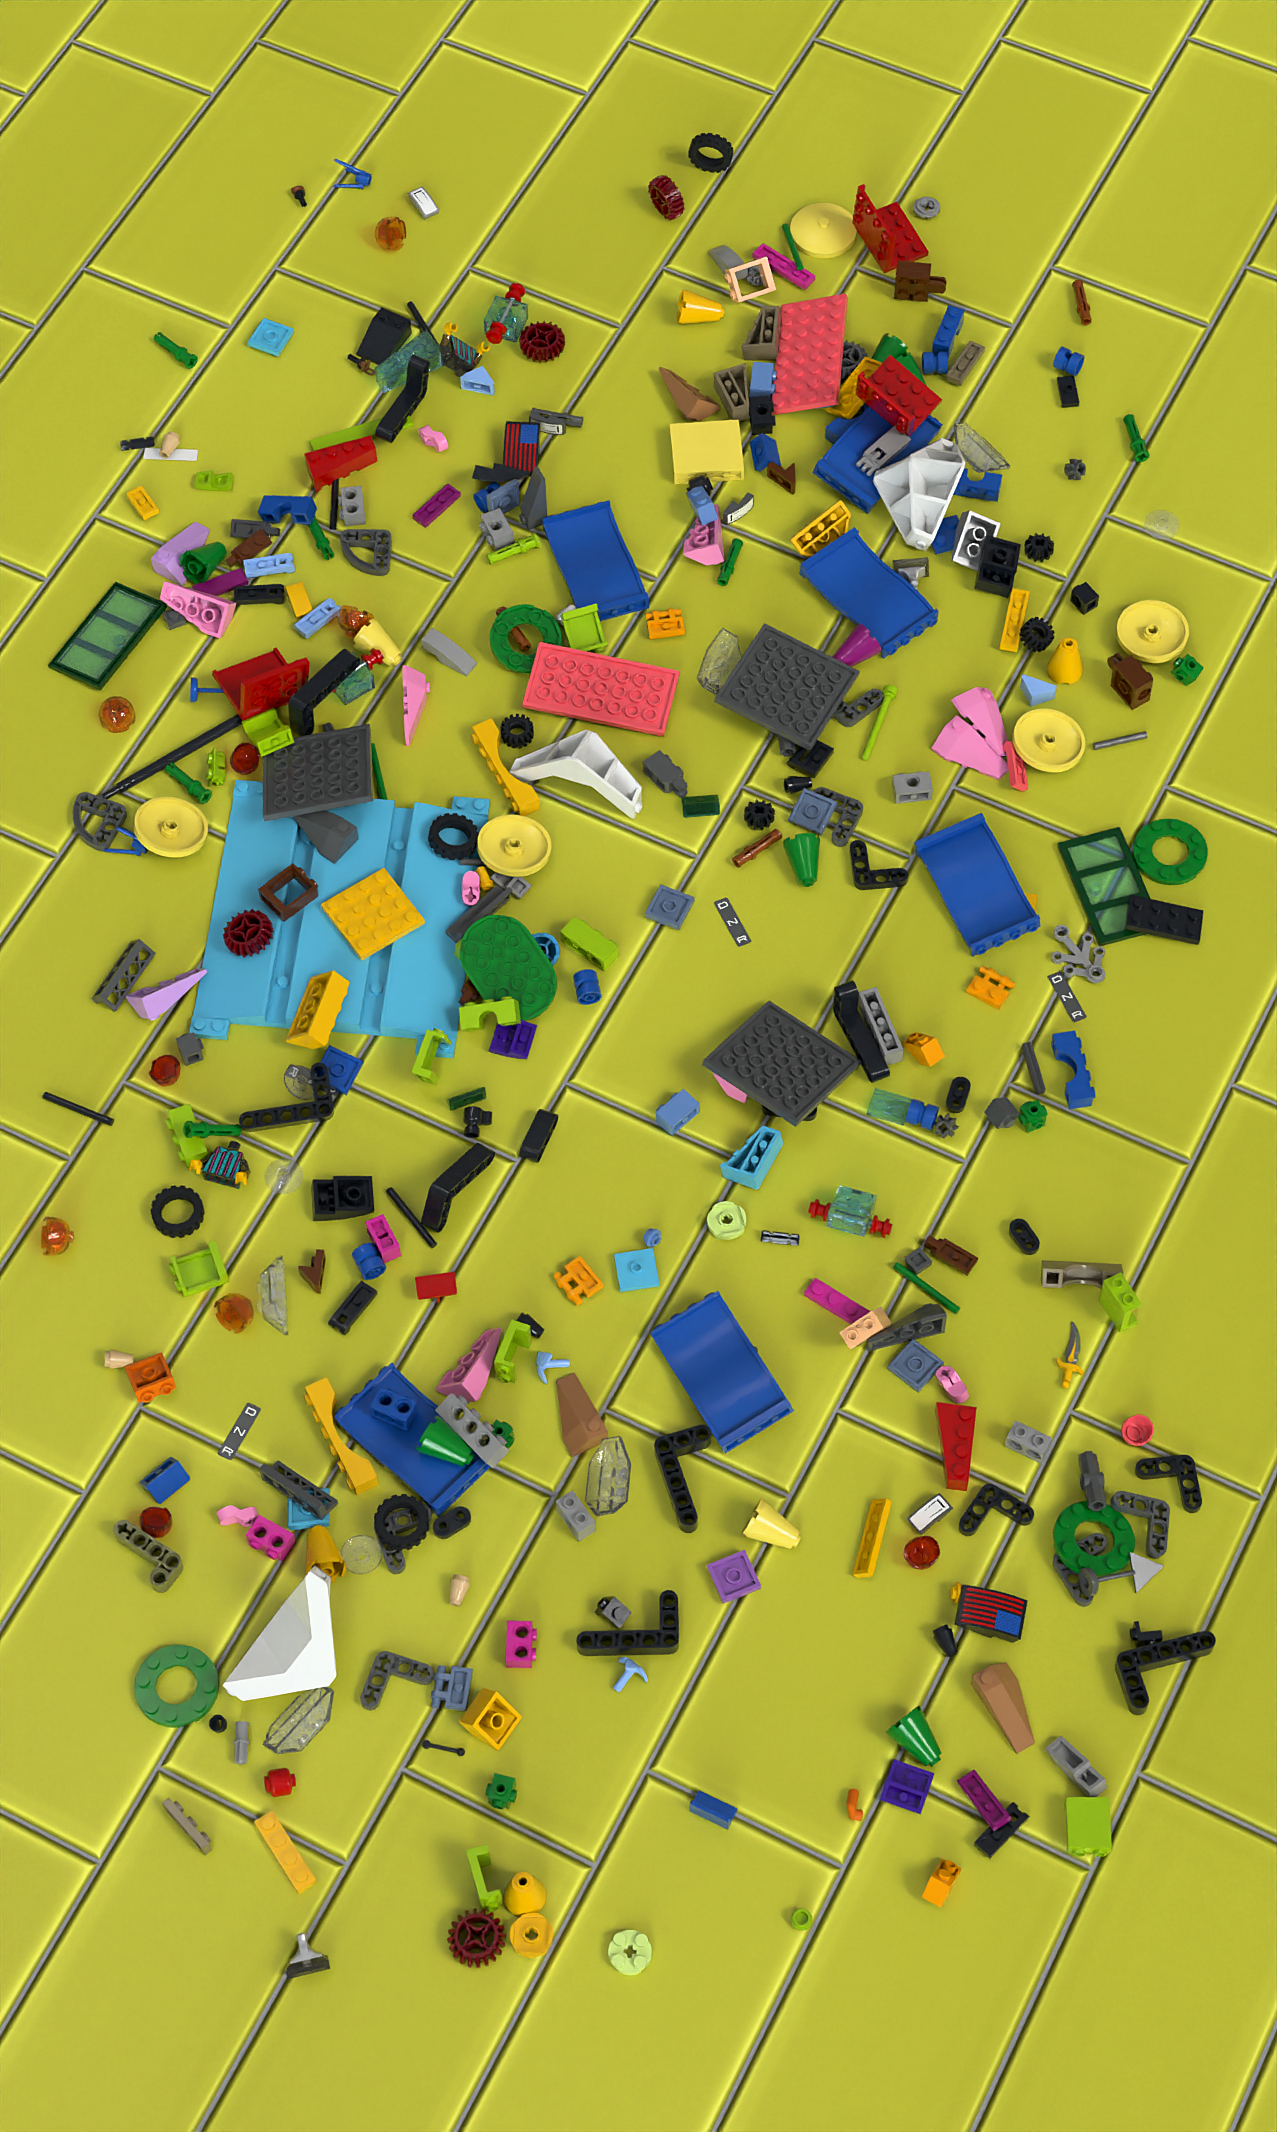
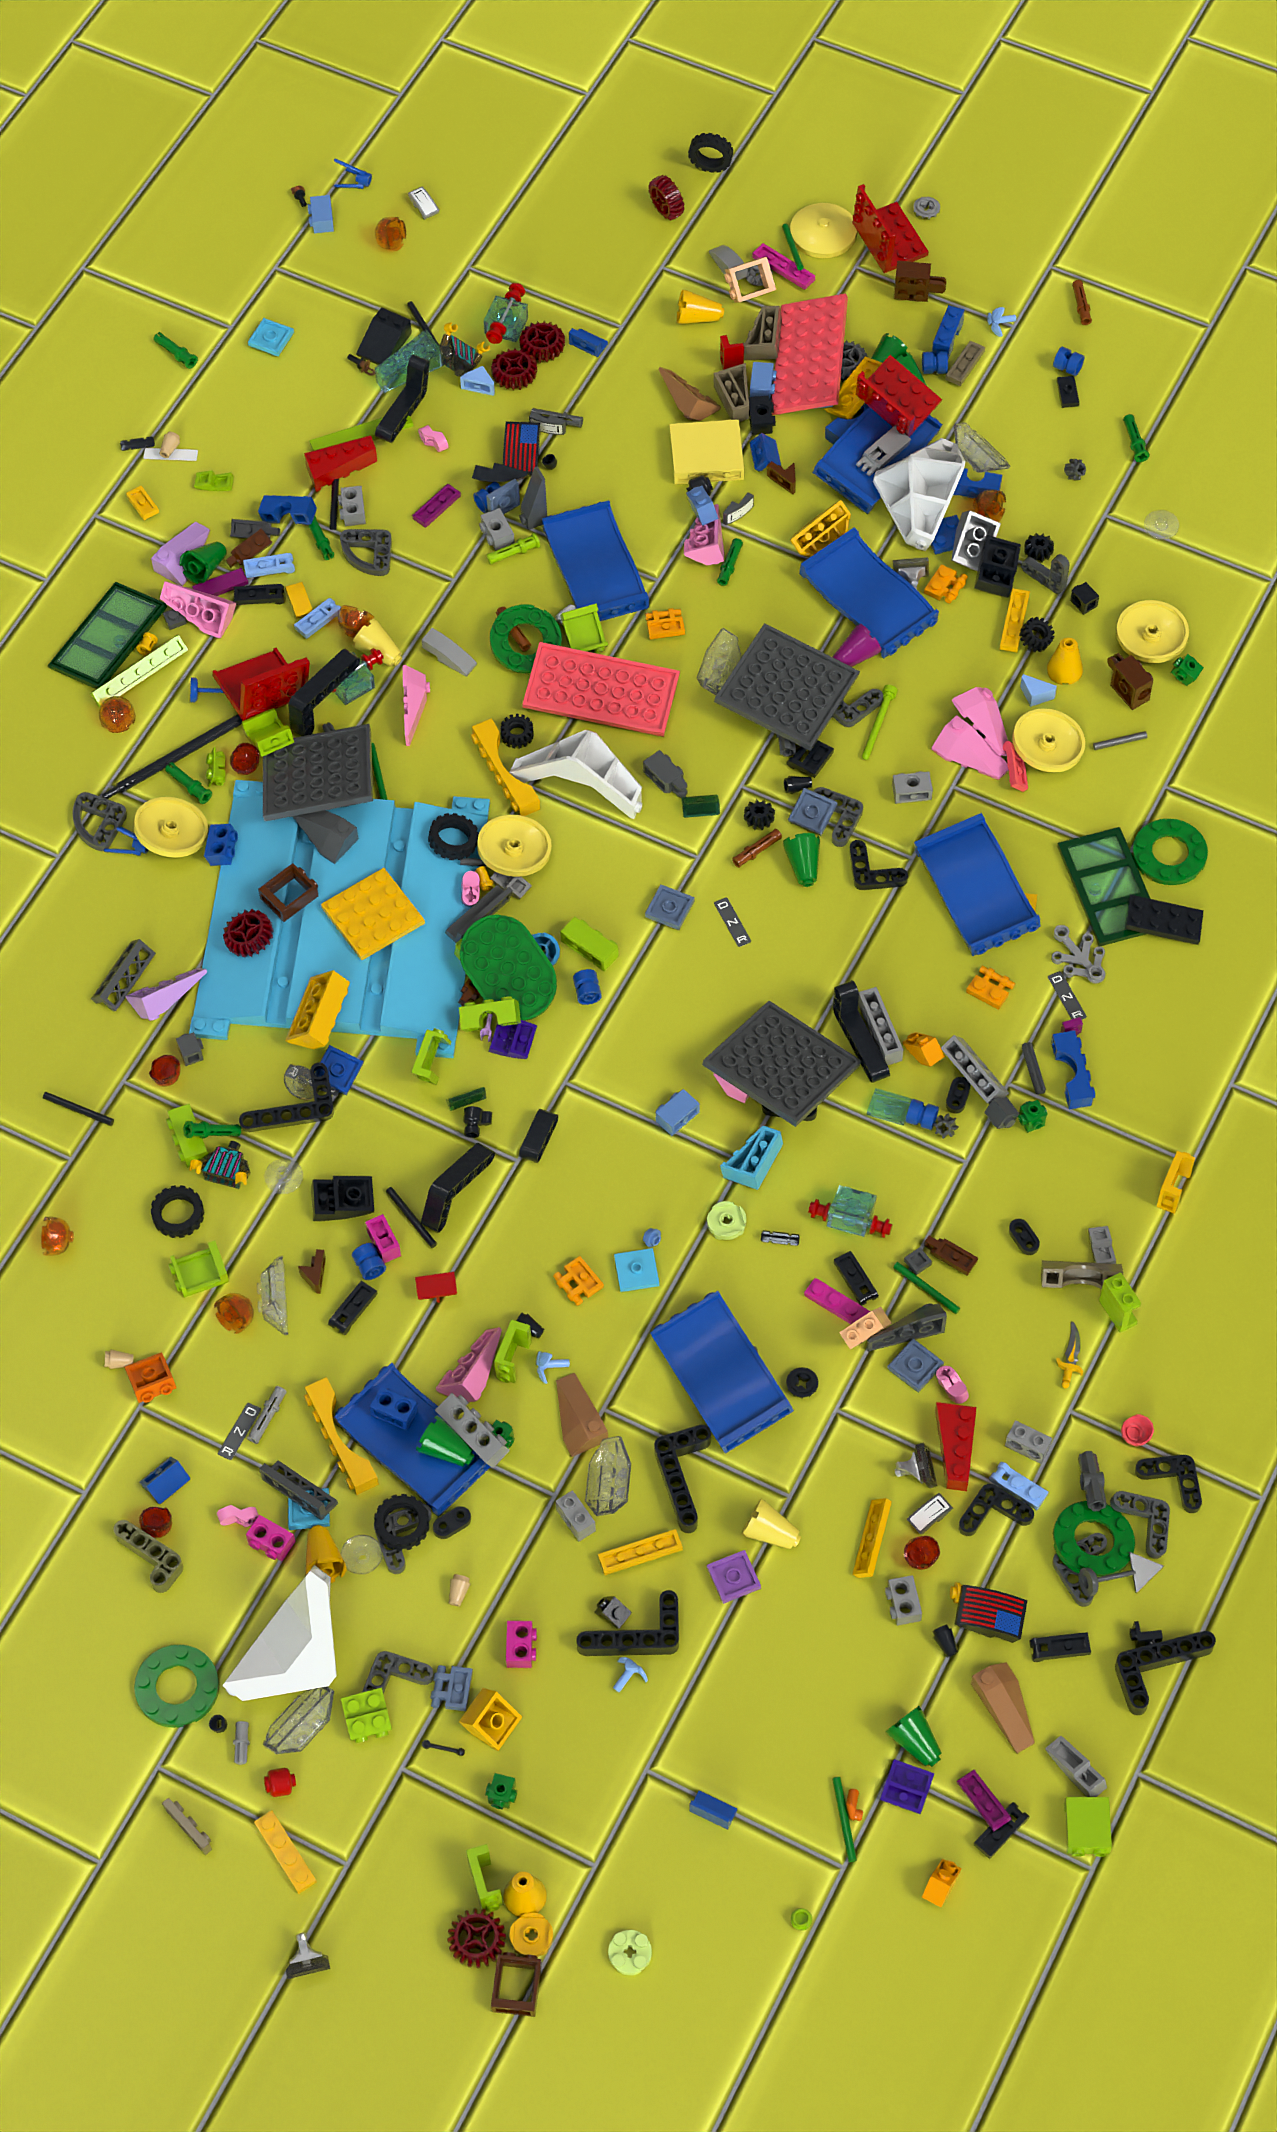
(140, 670): none -> plate
(147, 643): none -> yellow bush
(220, 844): none -> blue brick
(255, 1434): none -> light grey pin
(321, 214): none -> medium blue brick
(366, 1715): none -> lime plate
(486, 1031): none -> lavender hand
(512, 2006): none -> reddish brown window
(513, 363): none -> dark red gear
(549, 461): none -> black hinge
(587, 342): none -> blue panel
(640, 1552): none -> yellow plate
(732, 354): none -> red panel
(805, 1375): none -> black gear
(844, 1819): none -> green bar
(855, 1278): none -> black plate
(907, 1600): none -> light grey brick
(919, 1466): none -> clear smoke piece
(942, 580): none -> light orange plate
(974, 1069): none -> light grey brick
(990, 504): none -> clear orange cylinder
(997, 318): none -> light blue plant
(1019, 1486): none -> light blue plate
(1053, 579): none -> dark grey beam
(1060, 1646): none -> black plate
(1072, 1025): none -> magenta plate
(1101, 1245): none -> light grey slope
(1170, 1195): none -> yellow panel

